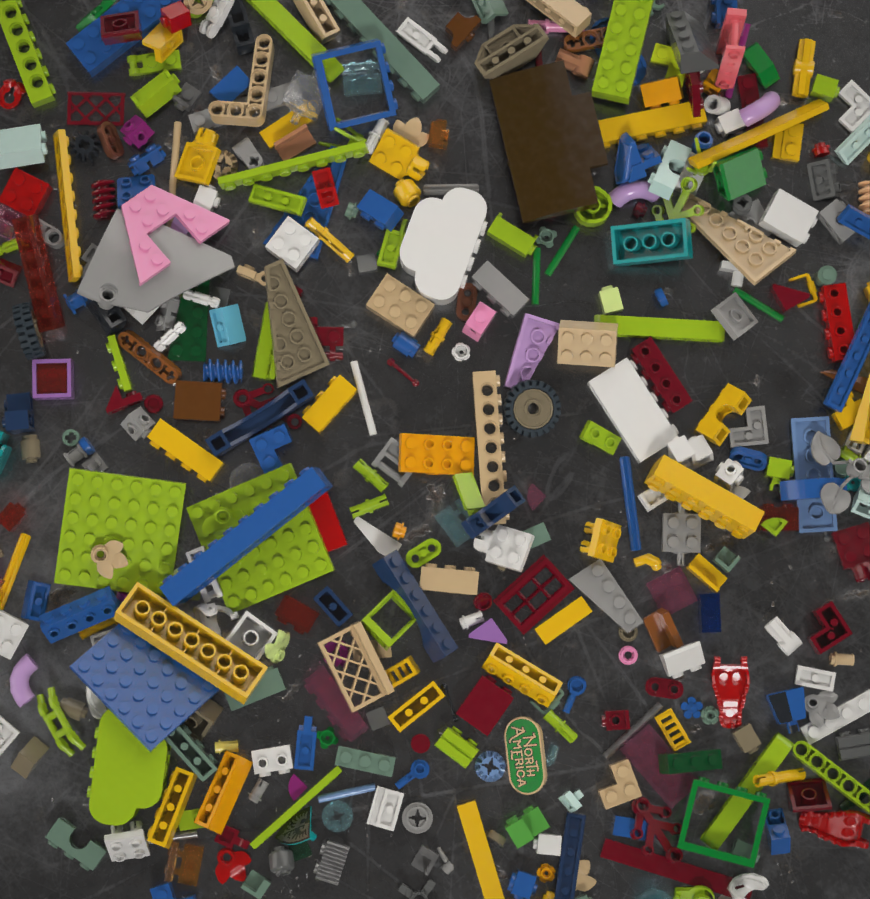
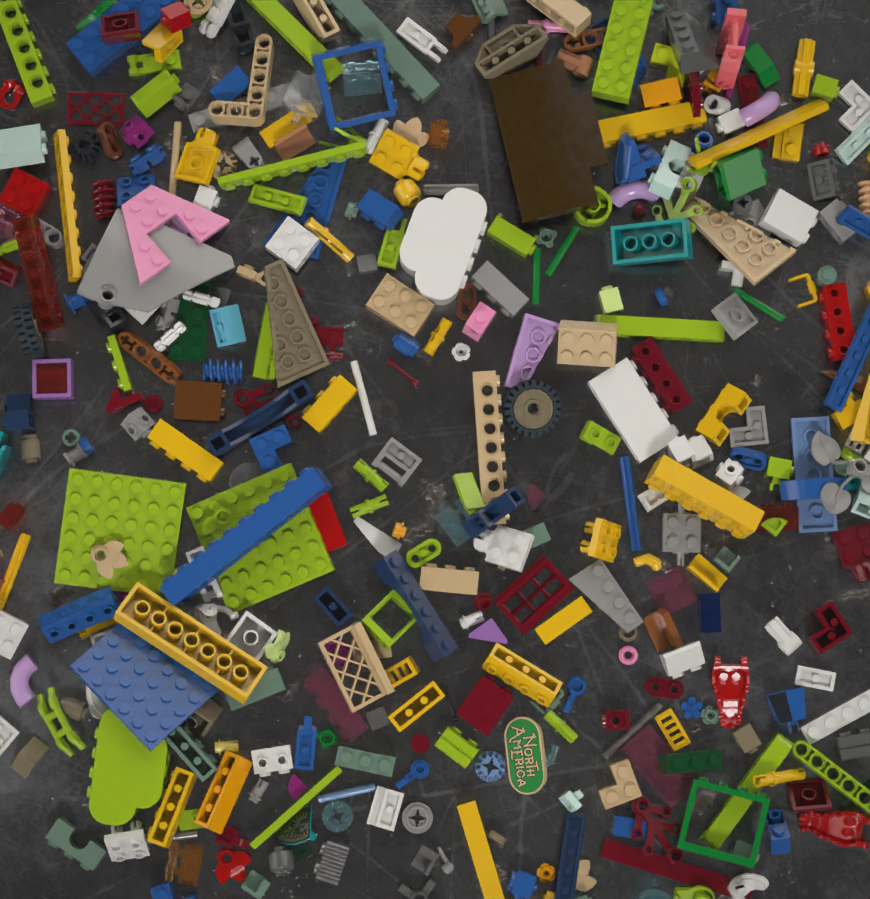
(35, 600): blue slope -> none
(95, 463): light grey tile -> none
(296, 614): clear red brick -> none
(325, 188): red slope -> none
(436, 454): light orange plate -> none
(526, 826): bright green brick -> none
(547, 844): white brick -> none
(787, 297): dark red slope -> none
(824, 707): light grey plate -> none
(841, 659): tan pin -> none

